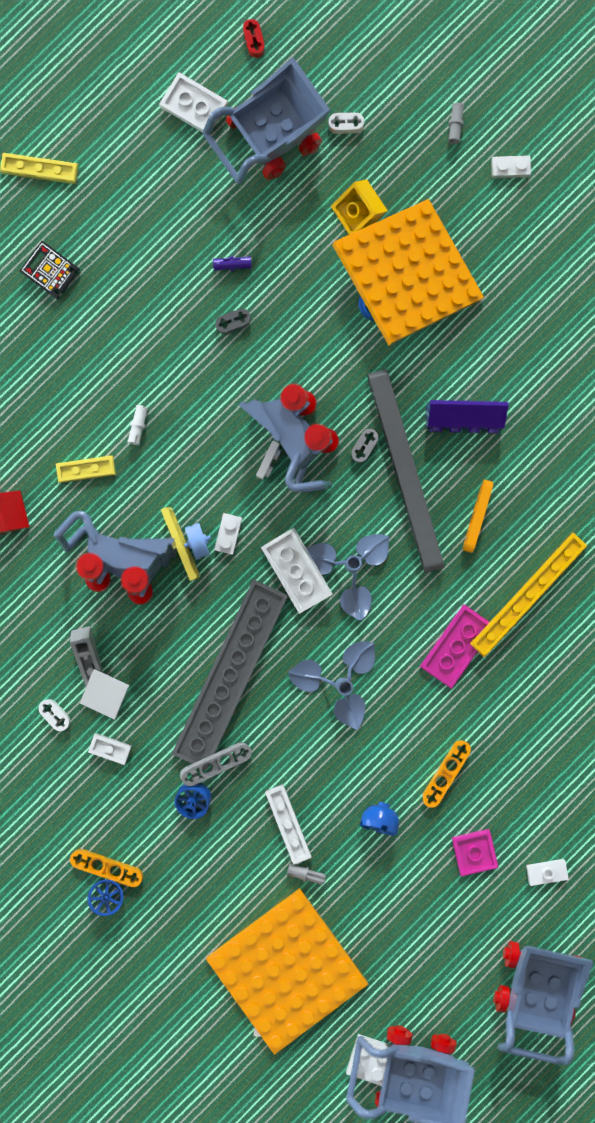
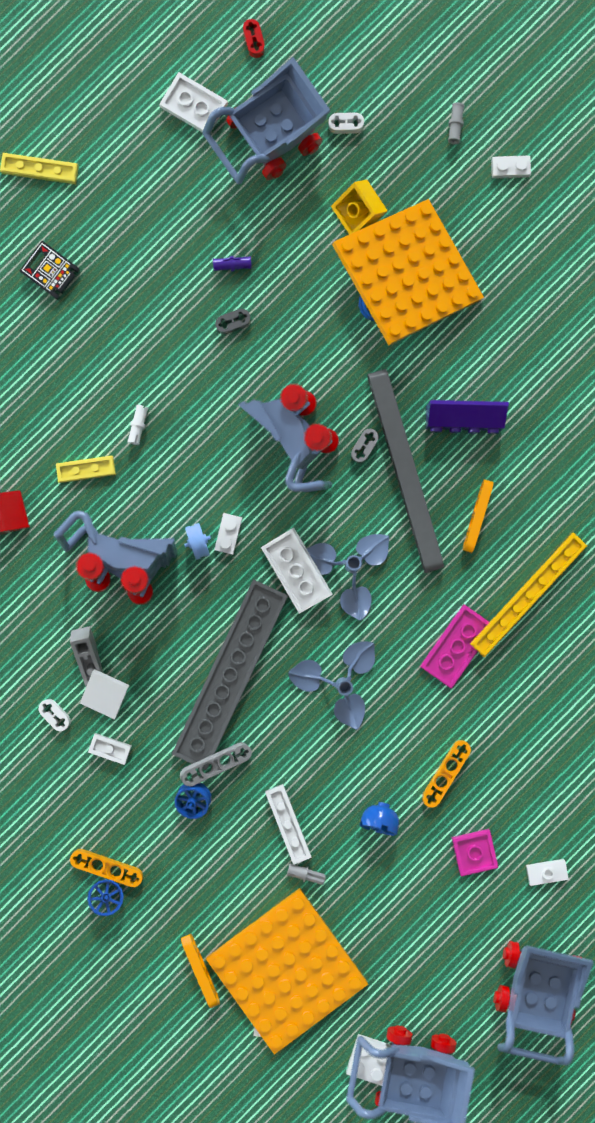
(178, 536): light yellow tile -> none
(200, 971): none -> light orange beam
(272, 454): white plate -> none

